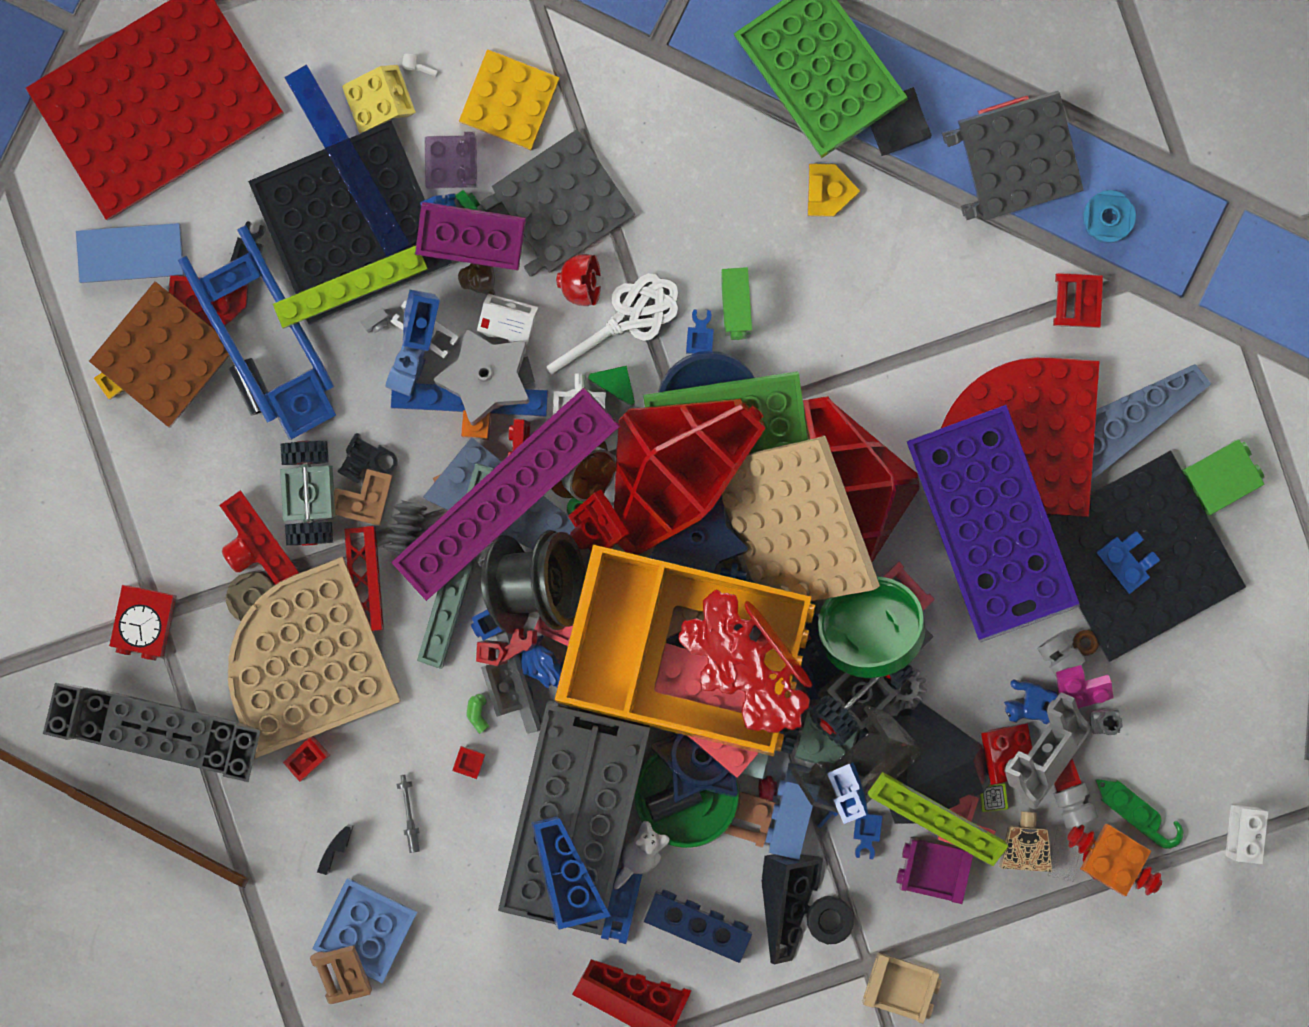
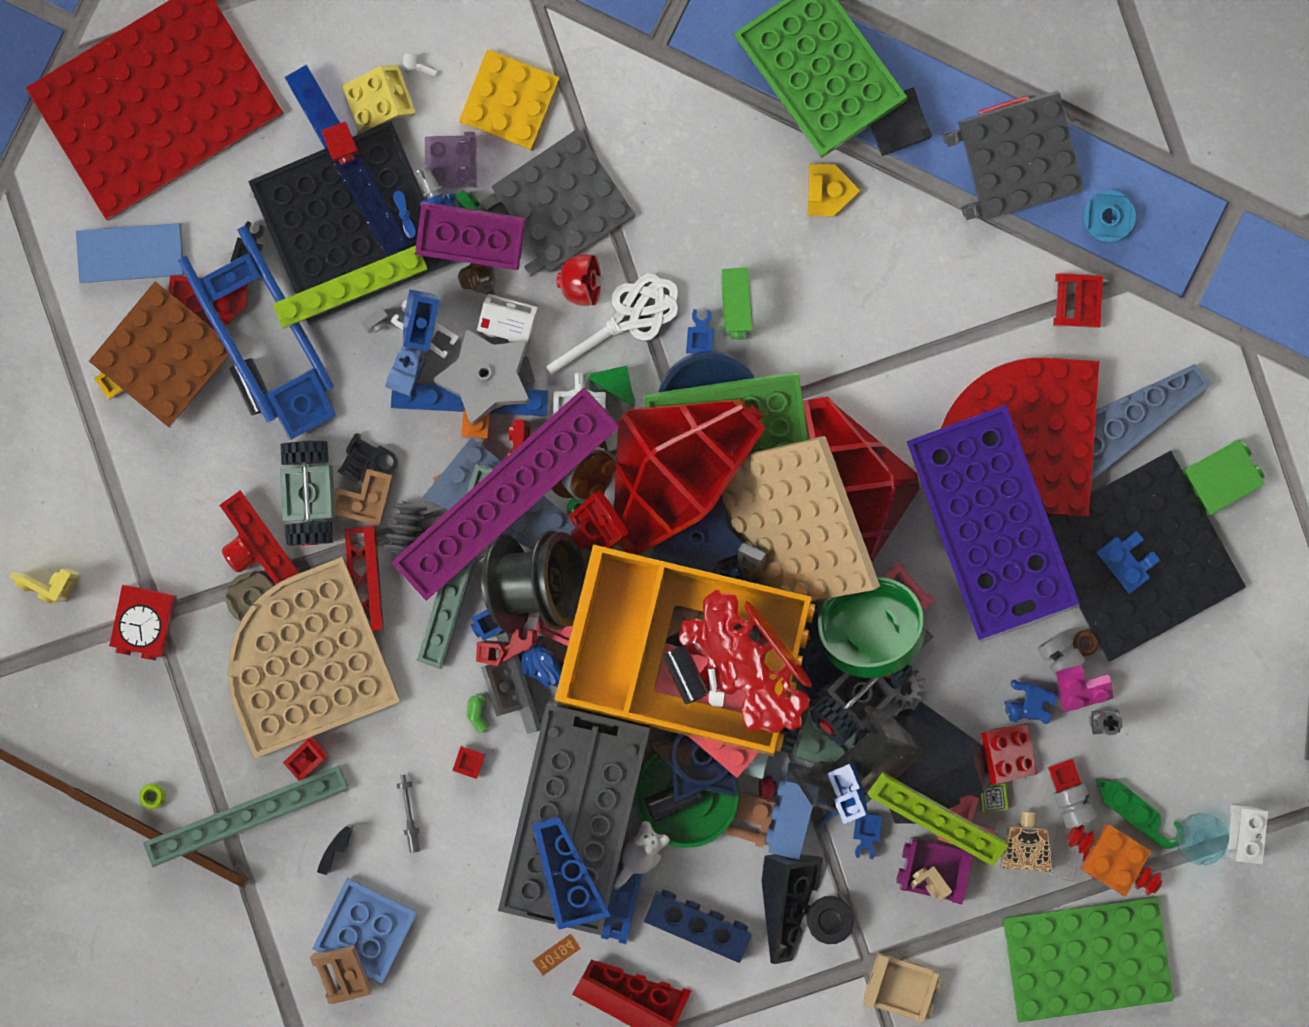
(60, 583): none -> light yellow bracket
(146, 802): none -> lime plate
(152, 730): dark grey slope -> none
(245, 816): none -> sand green tile
(340, 143): none -> red brick
(404, 214): none -> blue piece
(428, 182): none -> light grey pin
(556, 954): none -> clear orange sticker
(685, 674): none -> black pin
(715, 697): none -> white hand
(751, 562): none -> dark grey plate
(936, 885): none -> tan bracket
(1039, 769): light grey bracket -> none
(1087, 959): none -> bright green plate
(1211, 848): none -> clear light blue plate

